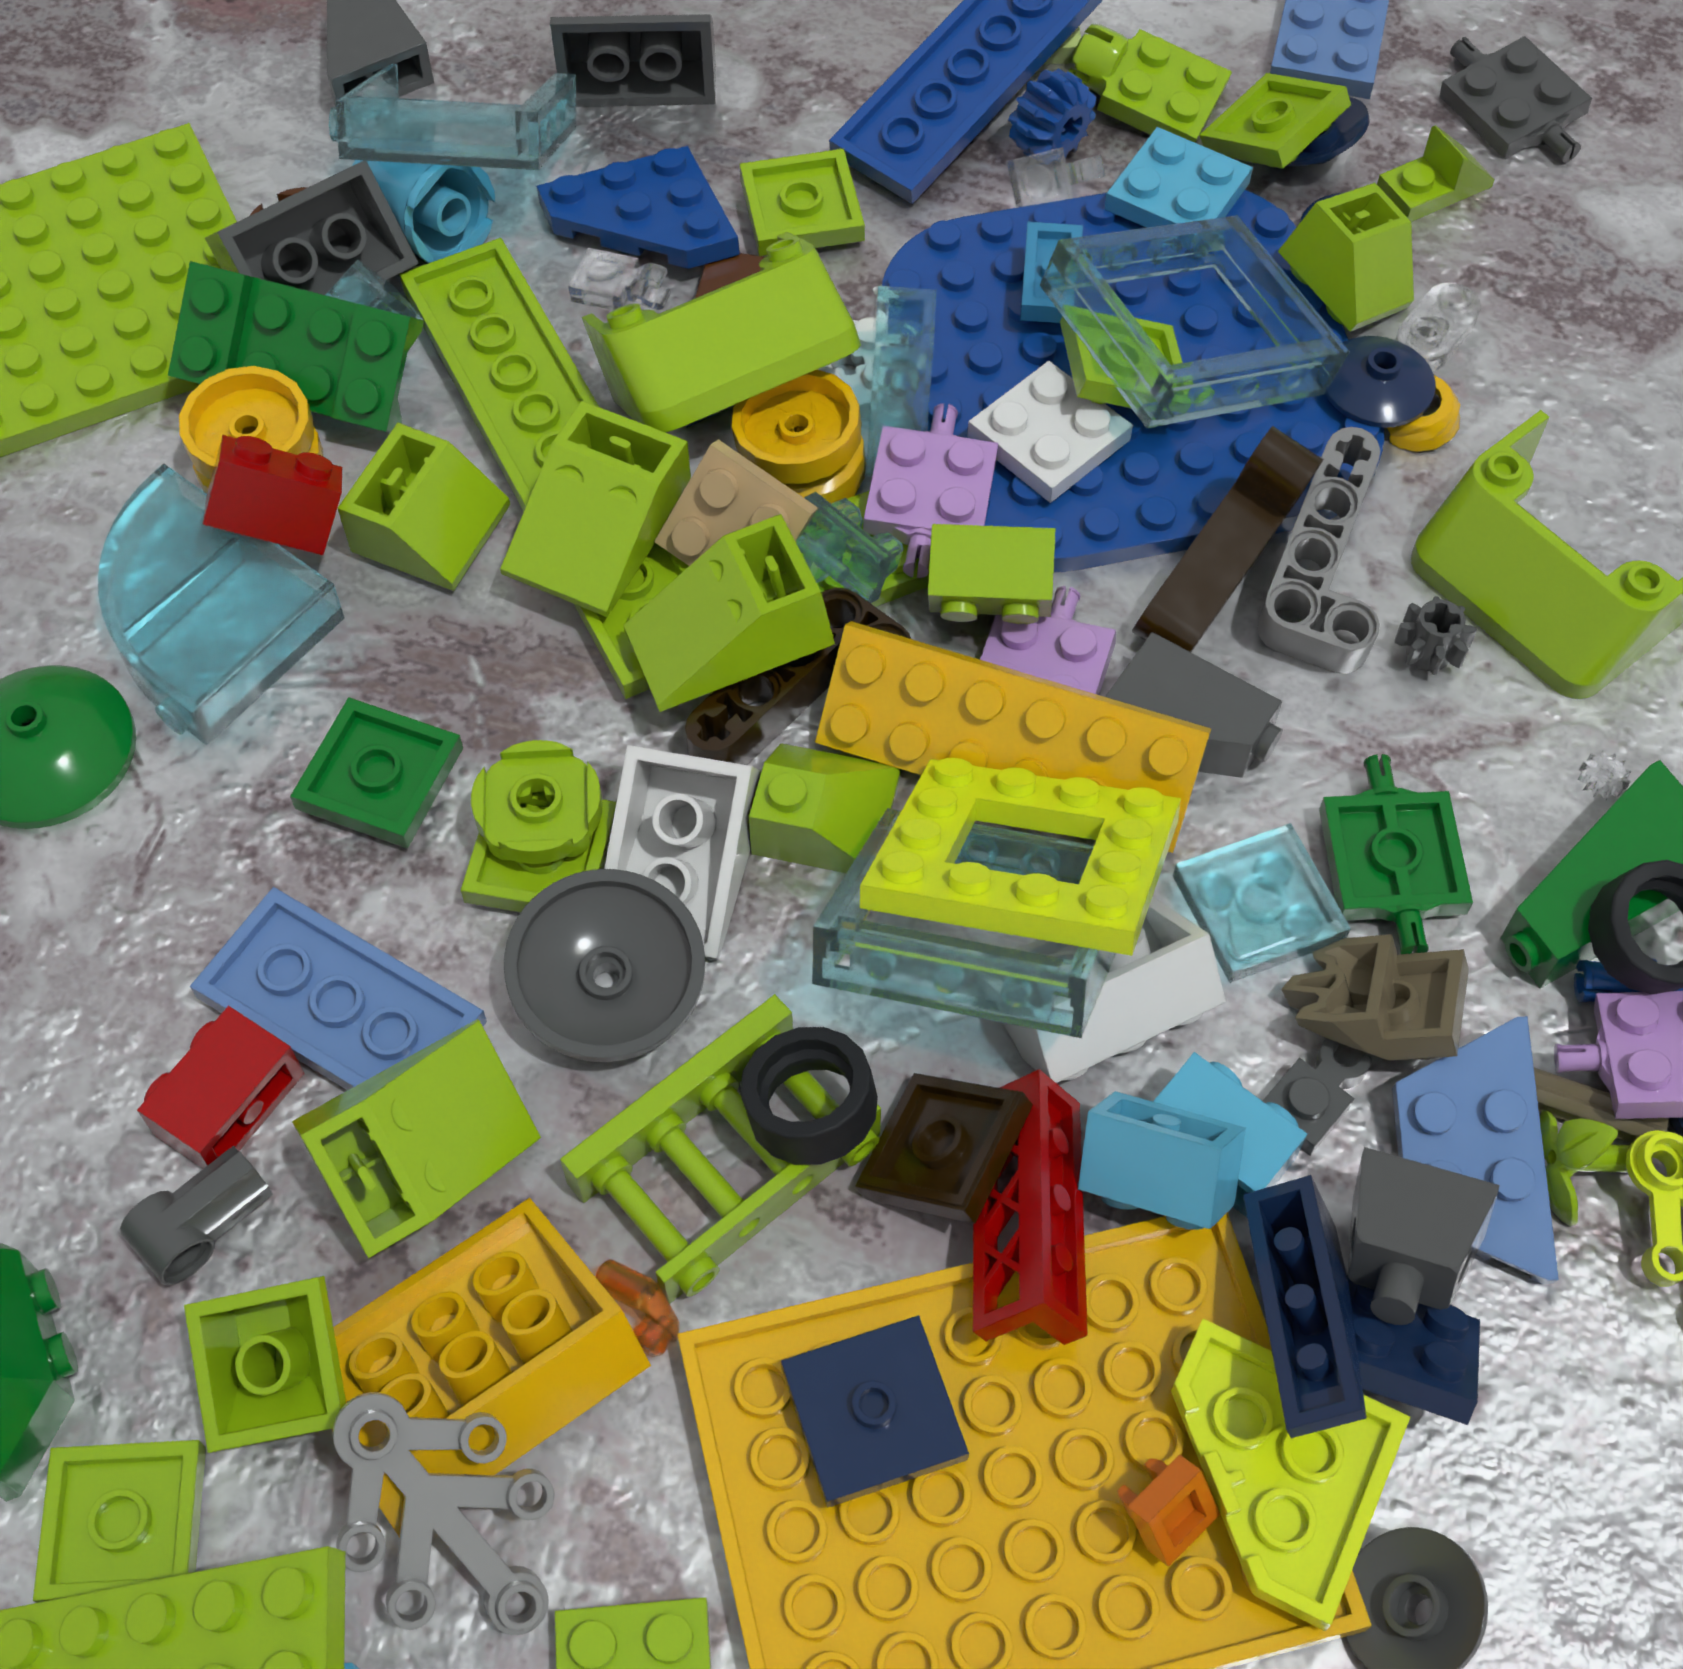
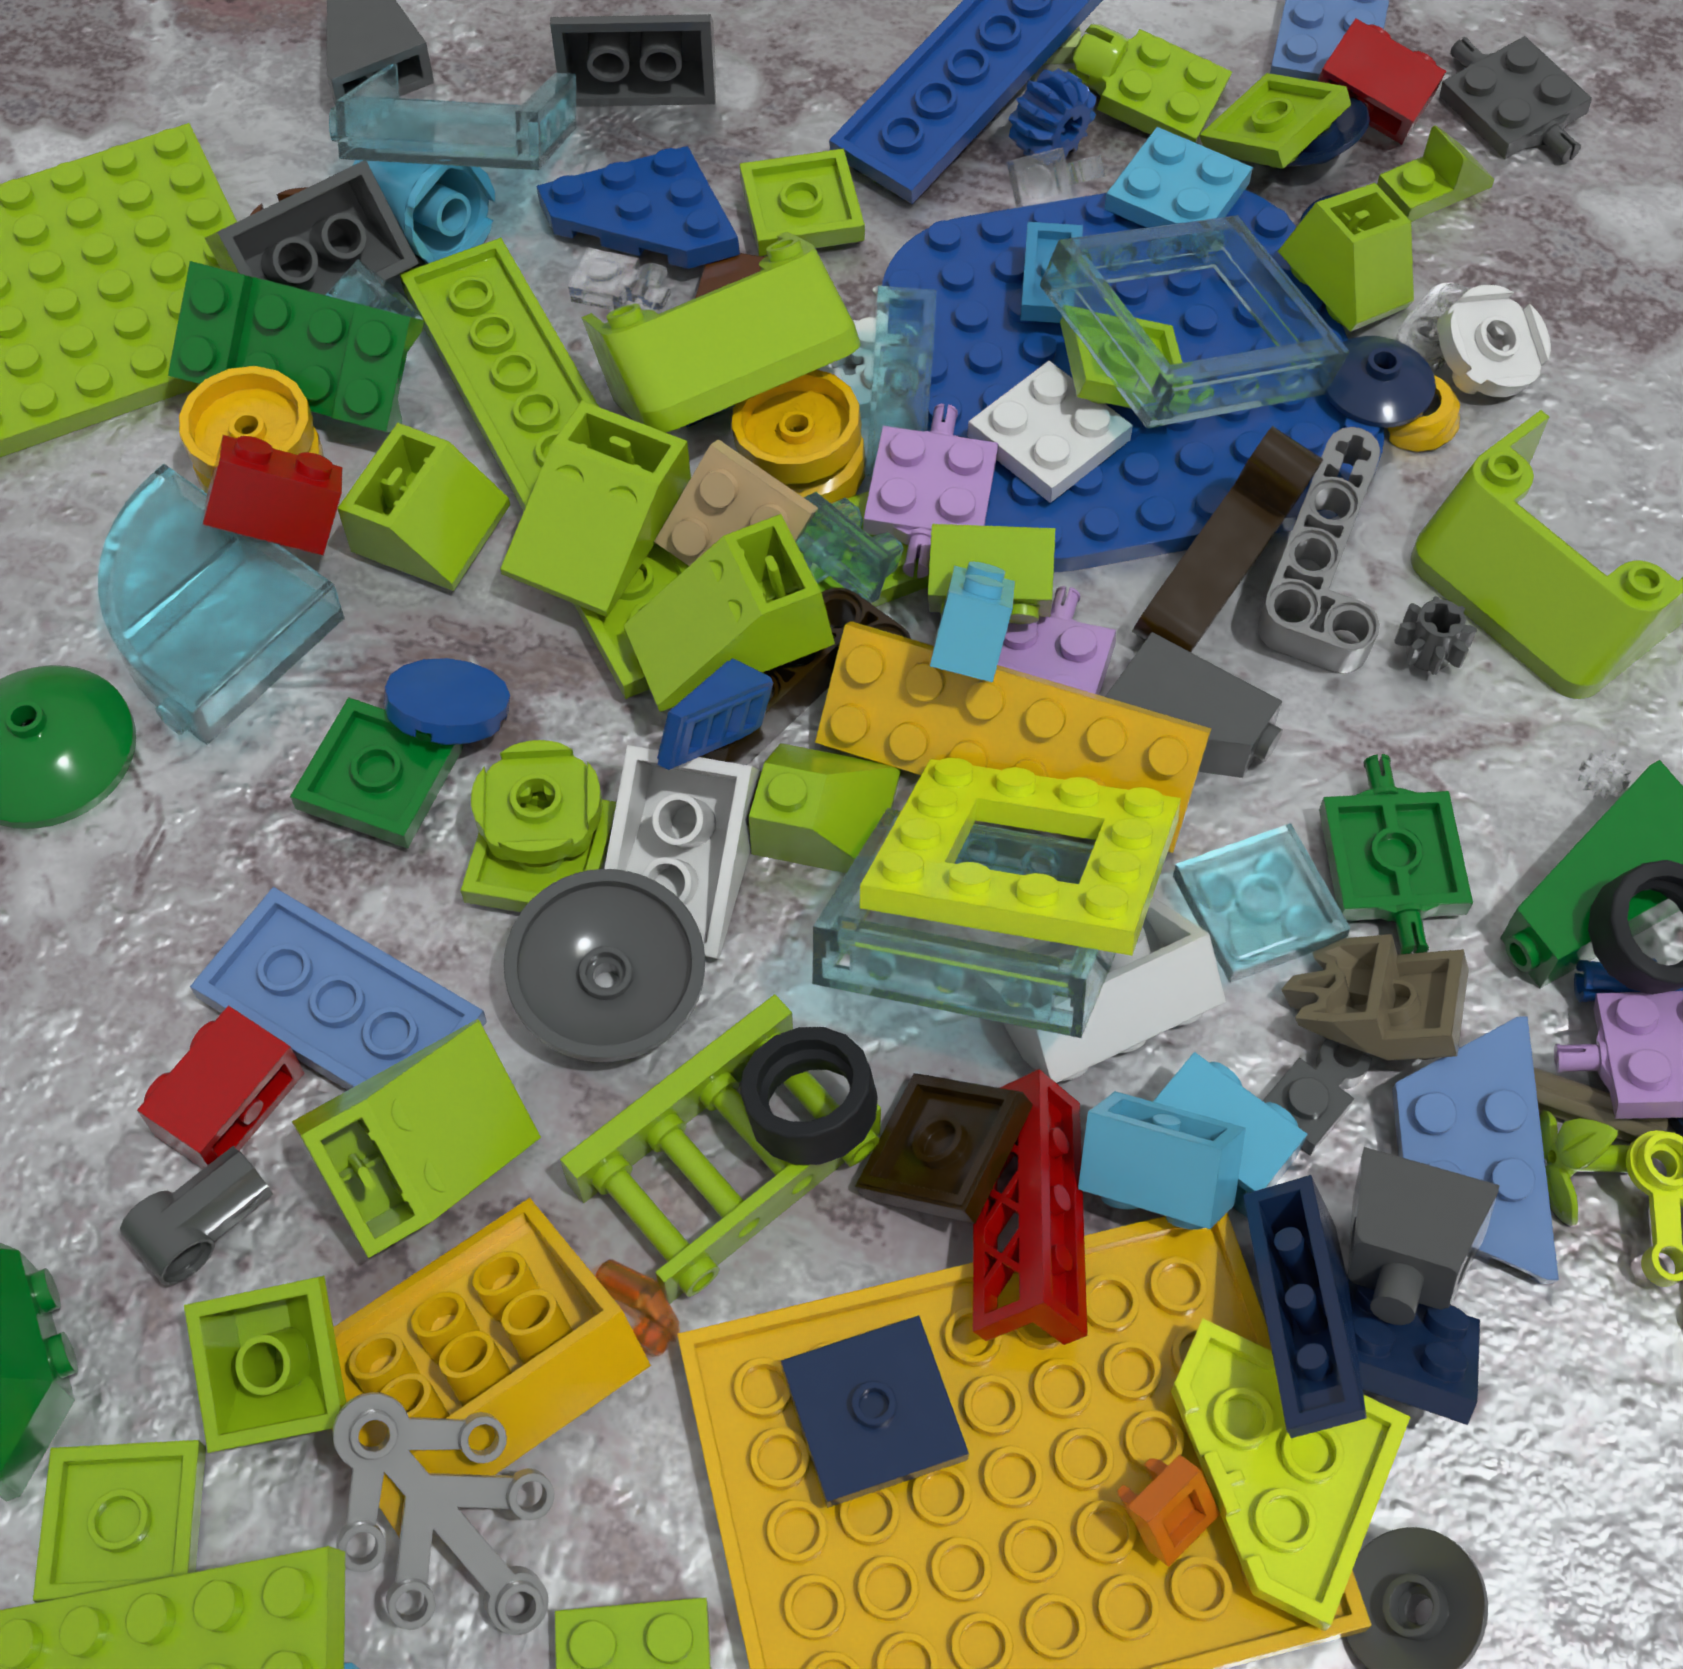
(447, 699): none -> blue tile
(715, 714): none -> blue slope
(974, 621): none -> medium azure brick
(1385, 77): none -> red brick
(1471, 356): none -> white plate

